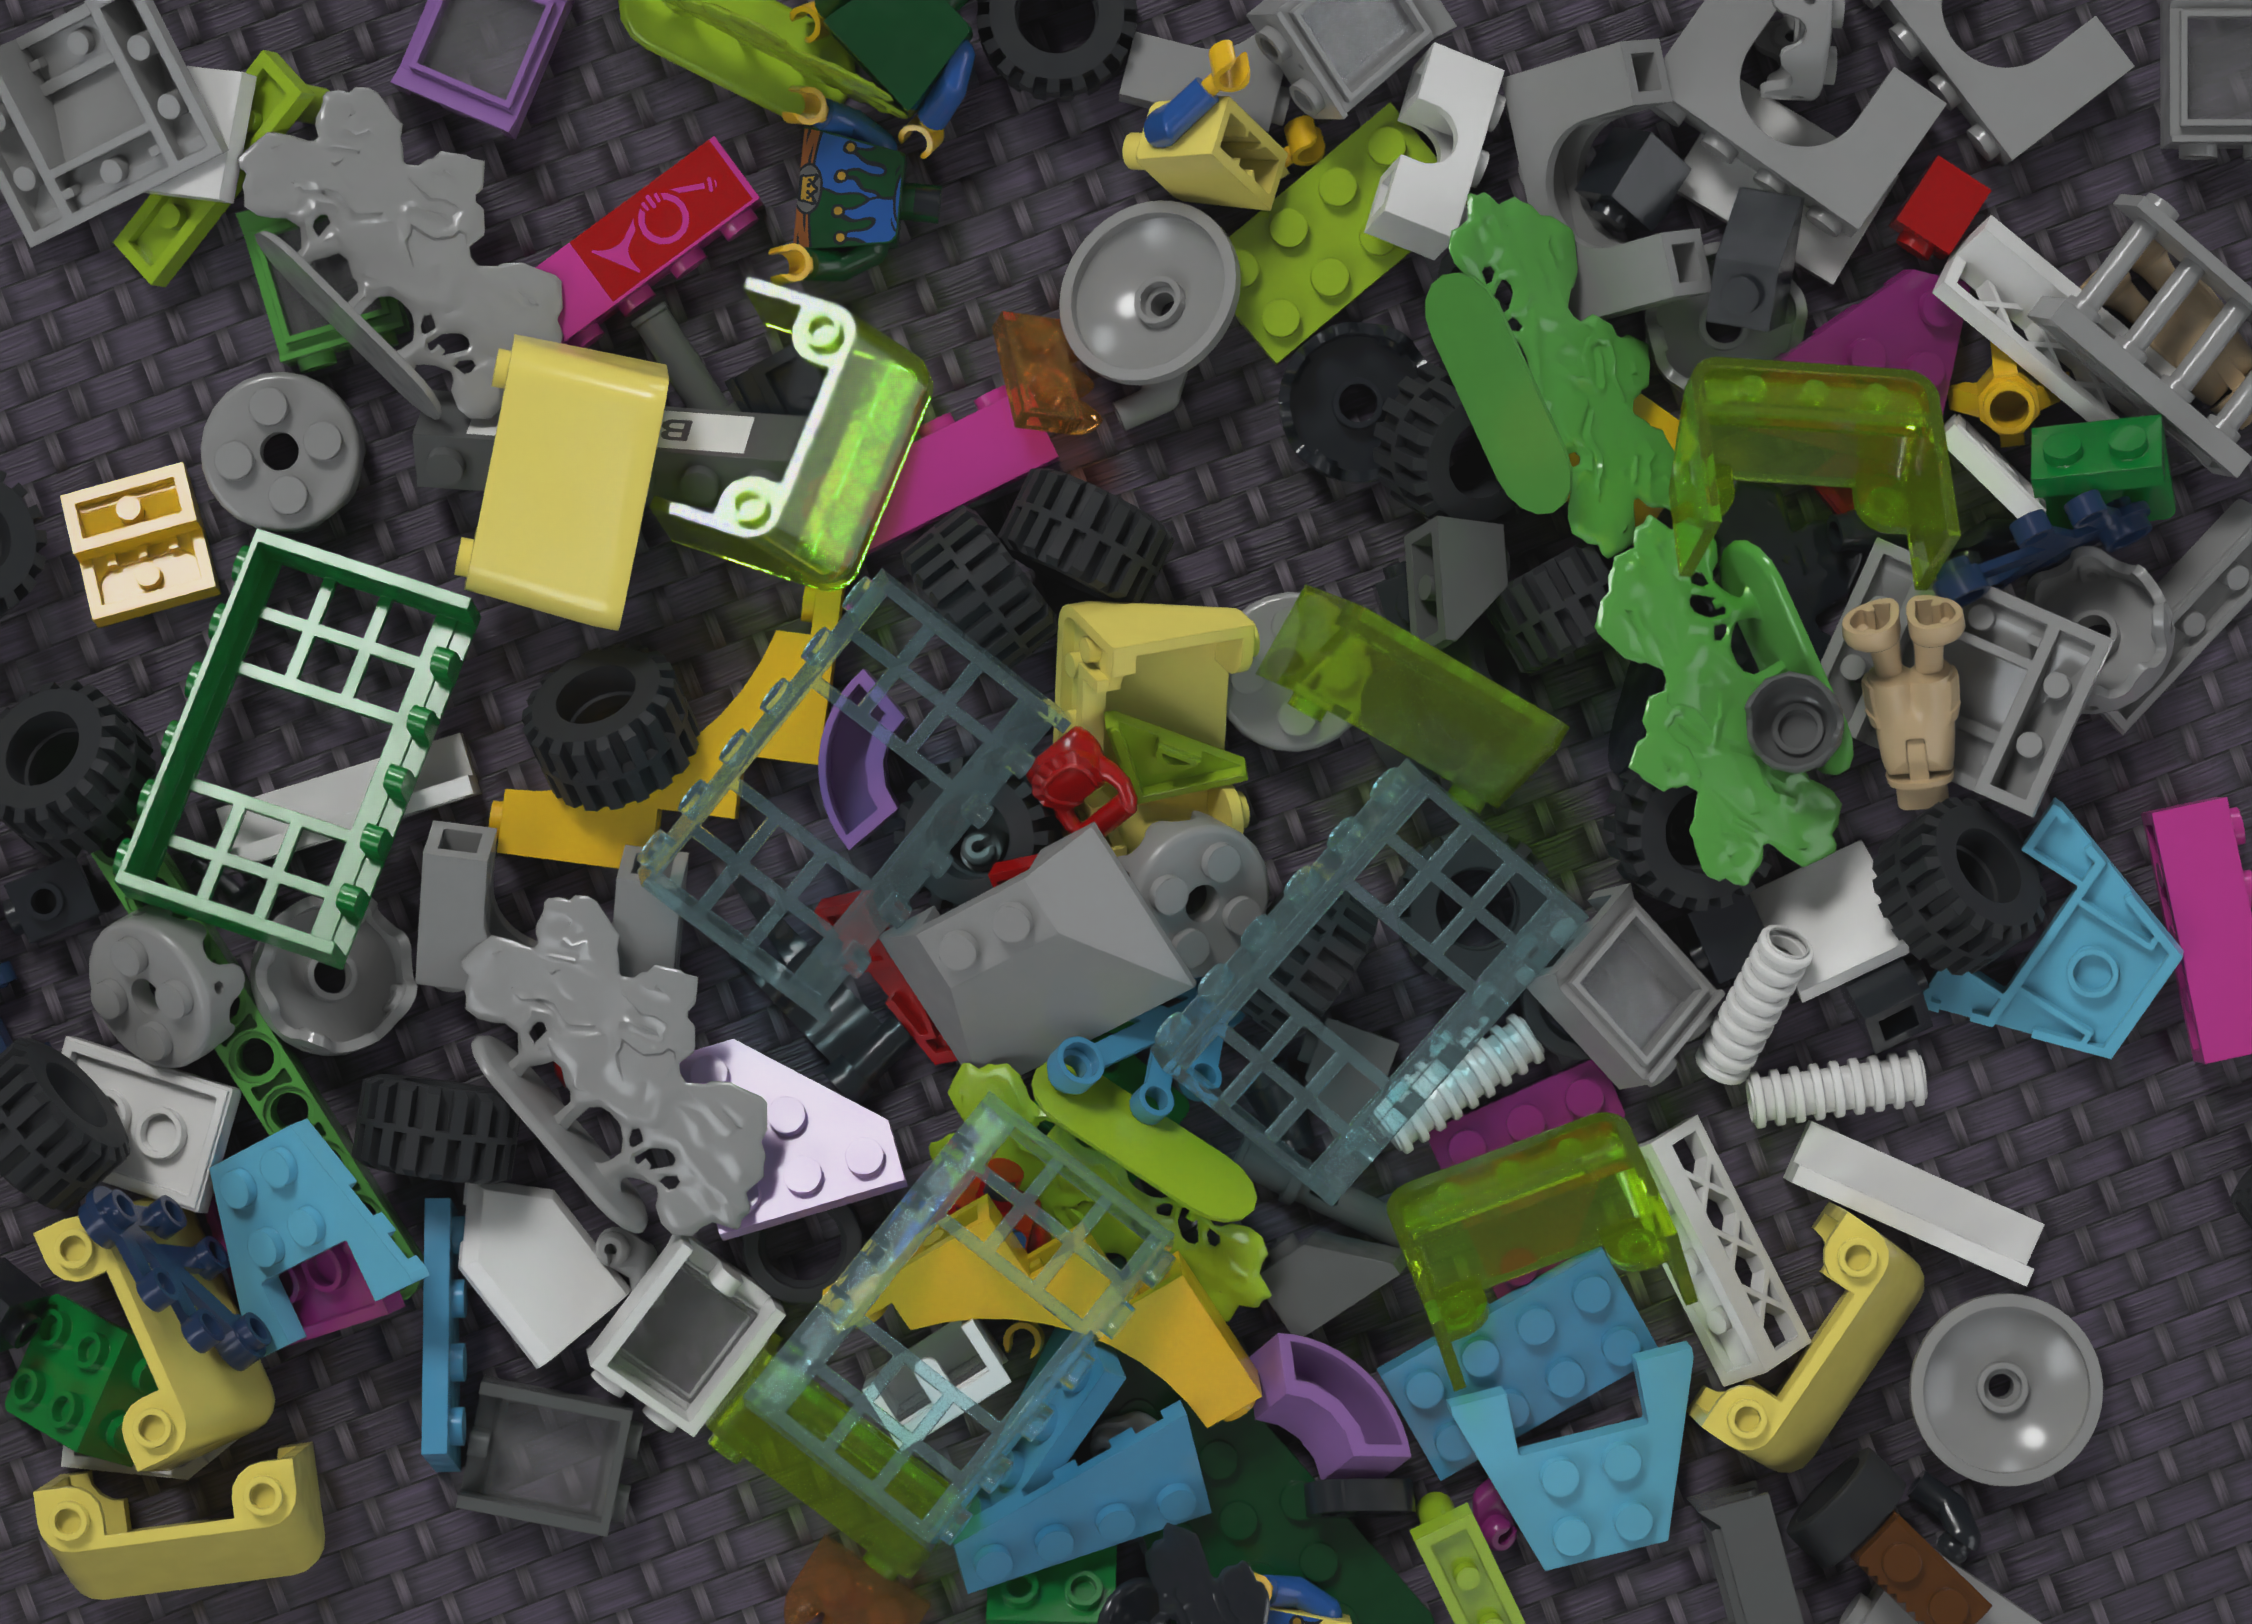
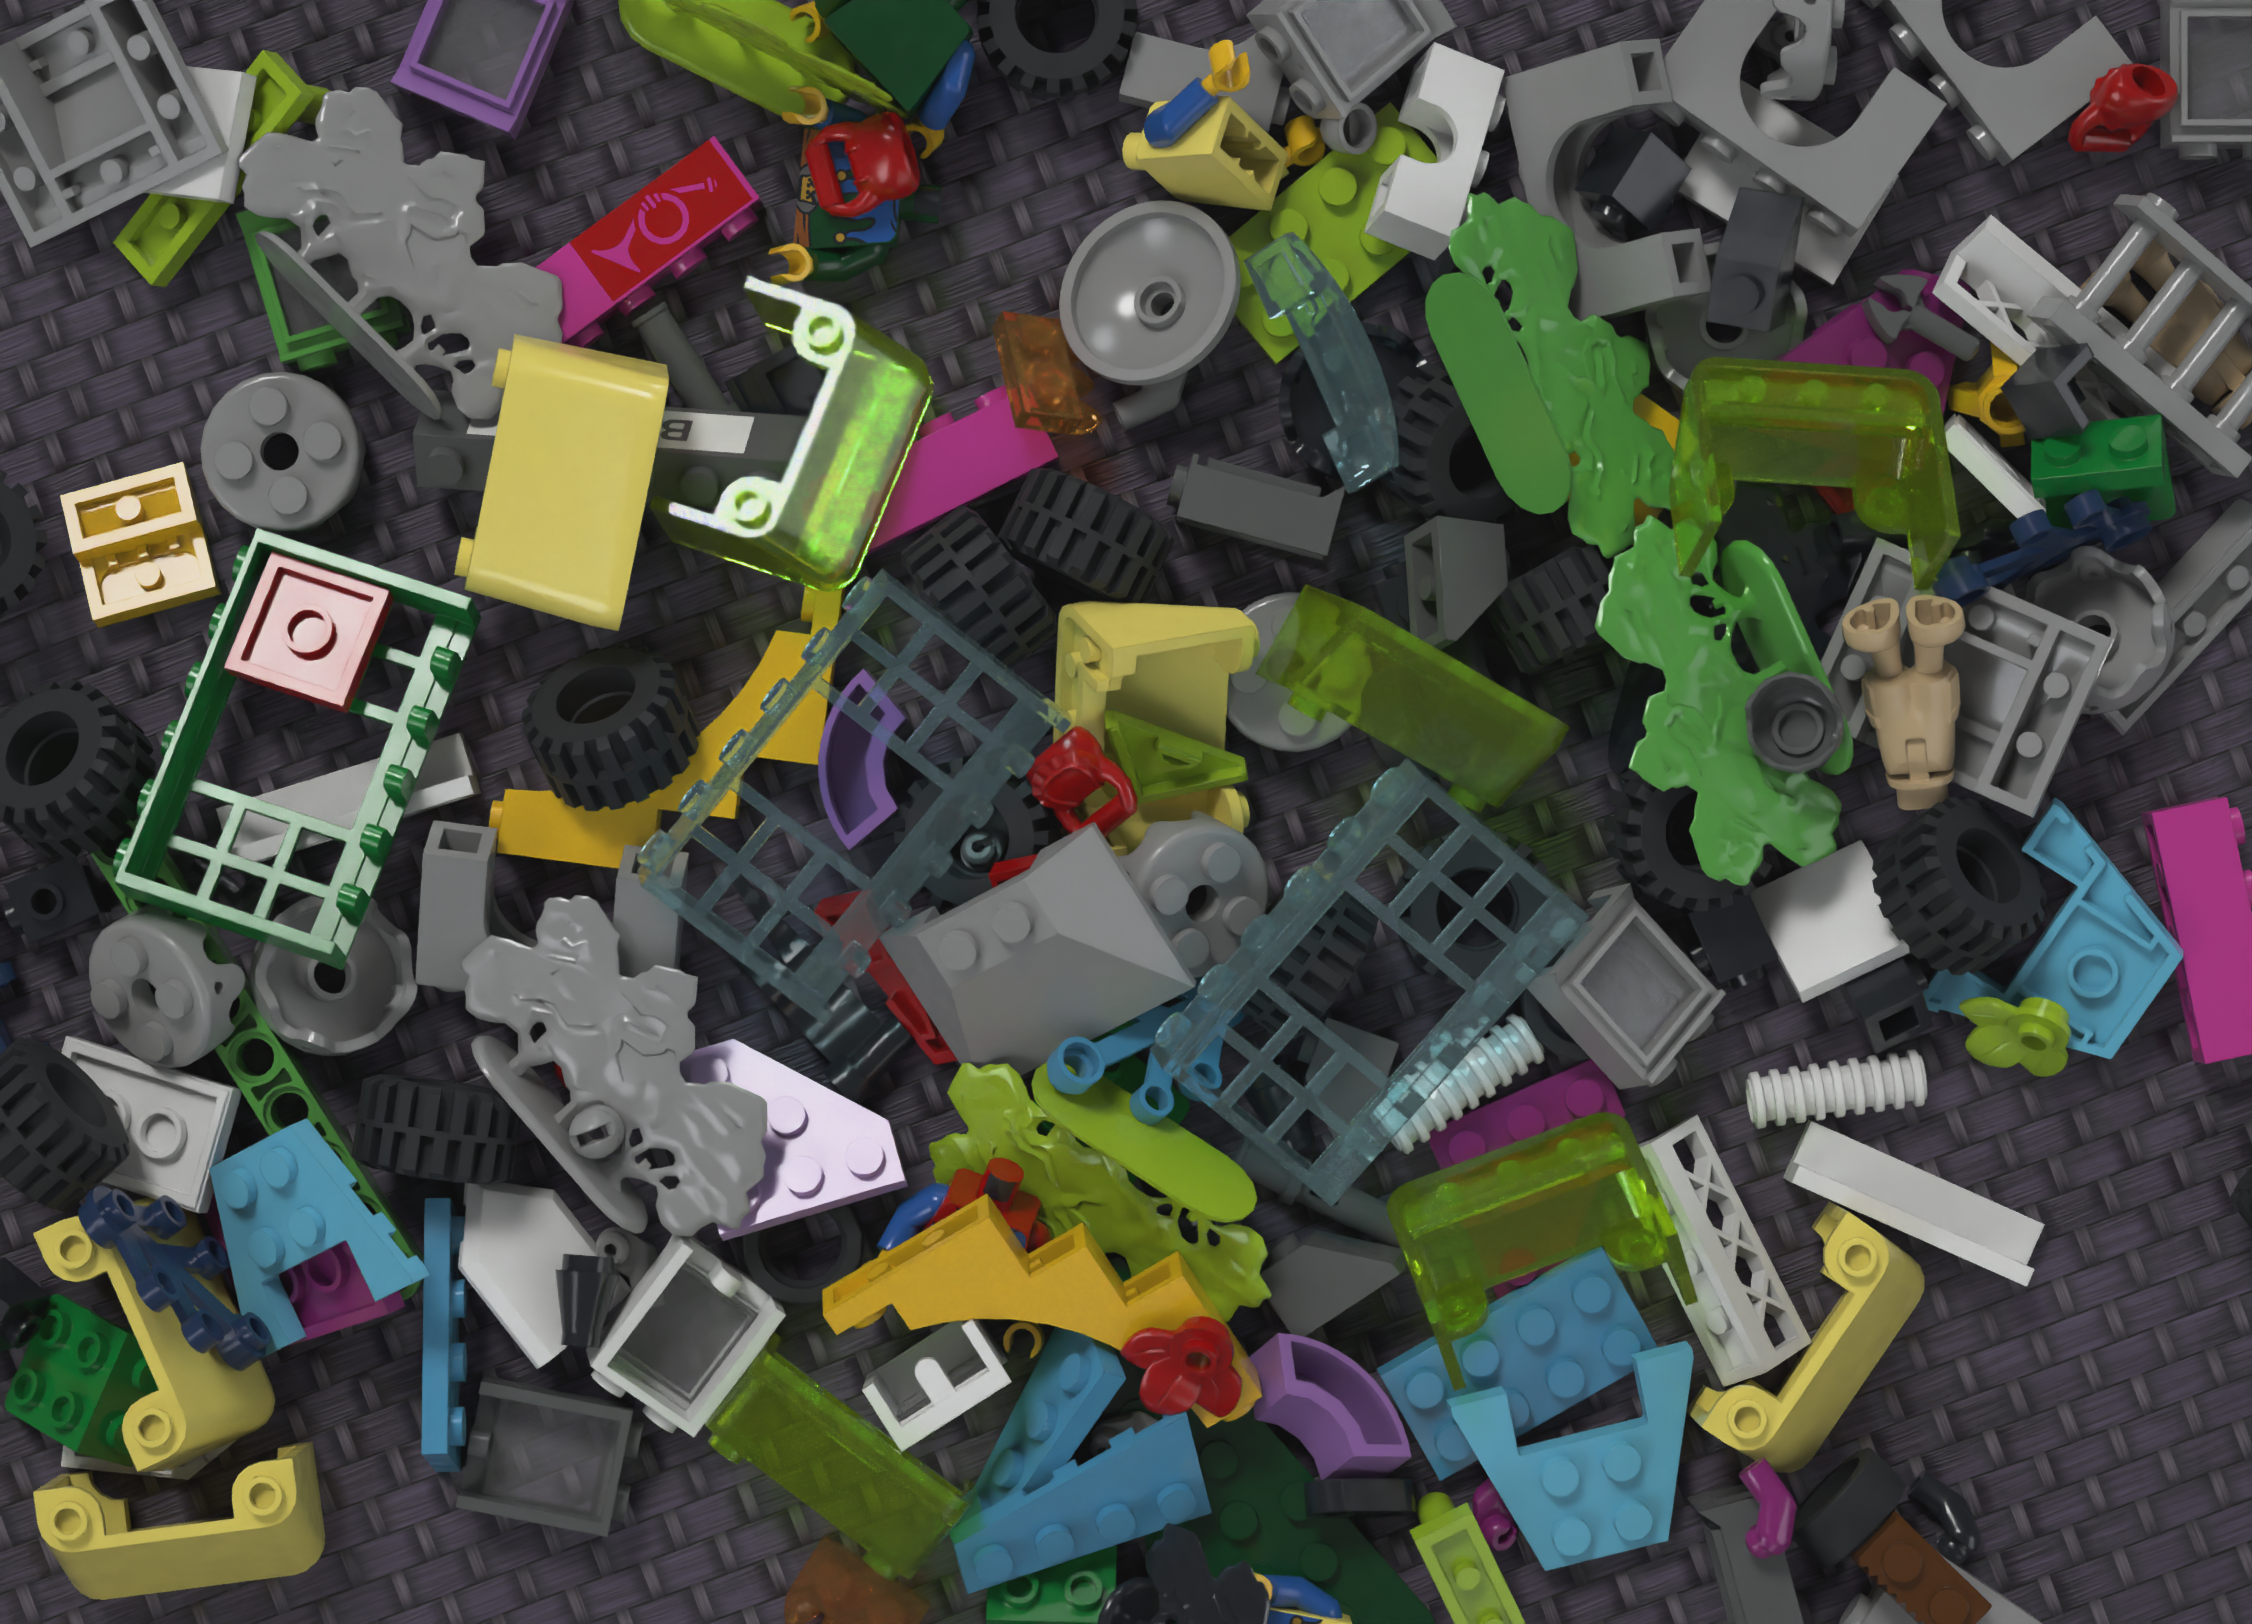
(309, 632): none -> plate
(584, 1297): none -> black cone
(590, 1119): none -> light grey hinge
(879, 159): none -> red piece
(882, 1260): clear light blue window -> none
(1186, 1367): none -> red plate
(1255, 507): none -> dark grey window
(1338, 353): none -> clear light blue slope
(1352, 134): none -> light grey hinge
(1754, 1004): white piece -> none
(1776, 1511): none -> magenta arm
(1916, 317): none -> dark grey bar
(1938, 210): red brick -> none
(2025, 1034): none -> lime plate
(2046, 392): none -> black panel
(2050, 1398): light grey dish -> none
(2126, 105): none -> red piece

